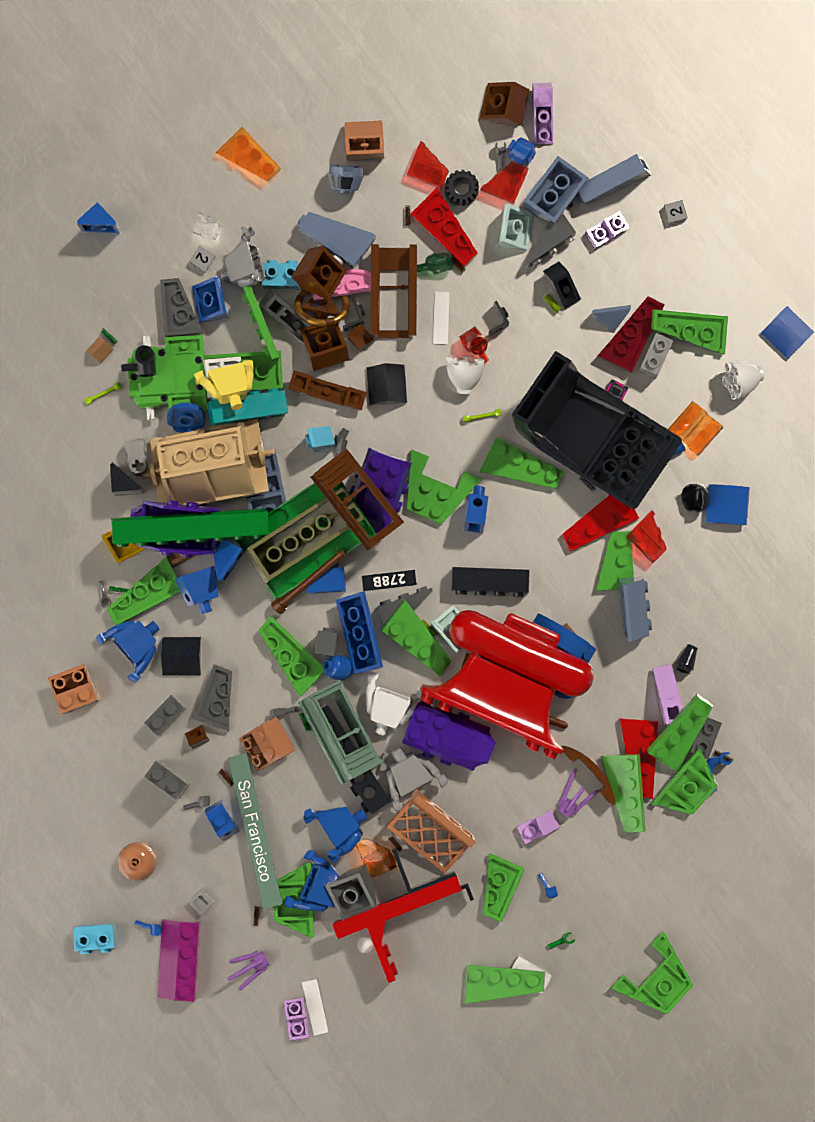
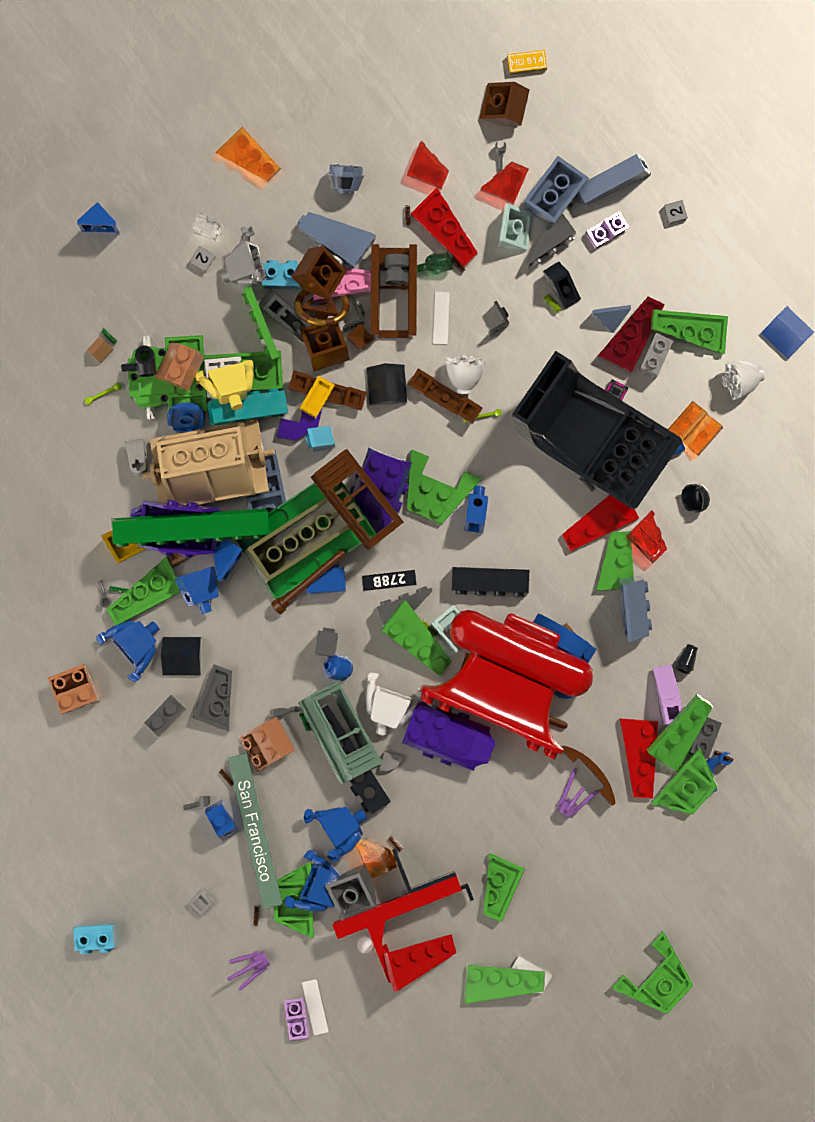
(122, 484): black slope -> none
(146, 857): nougat cylinder -> none
(155, 929): blue hand -> none
(167, 780): dark grey brick -> none
(177, 310): dark grey wing -> none
(179, 366): none -> nougat slope
(179, 960): magenta slope -> none
(197, 737): reddish brown slope -> none
(210, 300): blue slope -> none
(294, 659): bright green wing -> none
(295, 430): none -> dark purple tile
(317, 396): none -> yellow tile
(341, 441): dark grey bar -> none
(359, 633): blue slope -> none
(364, 140): nougat slope -> none
(396, 269): none -> dark grey wheel
(409, 773): light grey torso -> none
(415, 960): none -> red wing
(441, 818): nougat fence -> none
(445, 396): none -> reddish brown slope
(469, 179): black tyre -> none
(475, 343): clear red piece -> none
(516, 464): bright green wing -> none
(521, 151): blue head -> none
(527, 61): none -> yellow tile
(538, 827): lavender slope -> none
(542, 112): lavender slope -> none
(550, 891): blue hand -> none
(562, 940): green hand -> none
(626, 783): bright green wing -> none
(728, 504): blue slope -> none

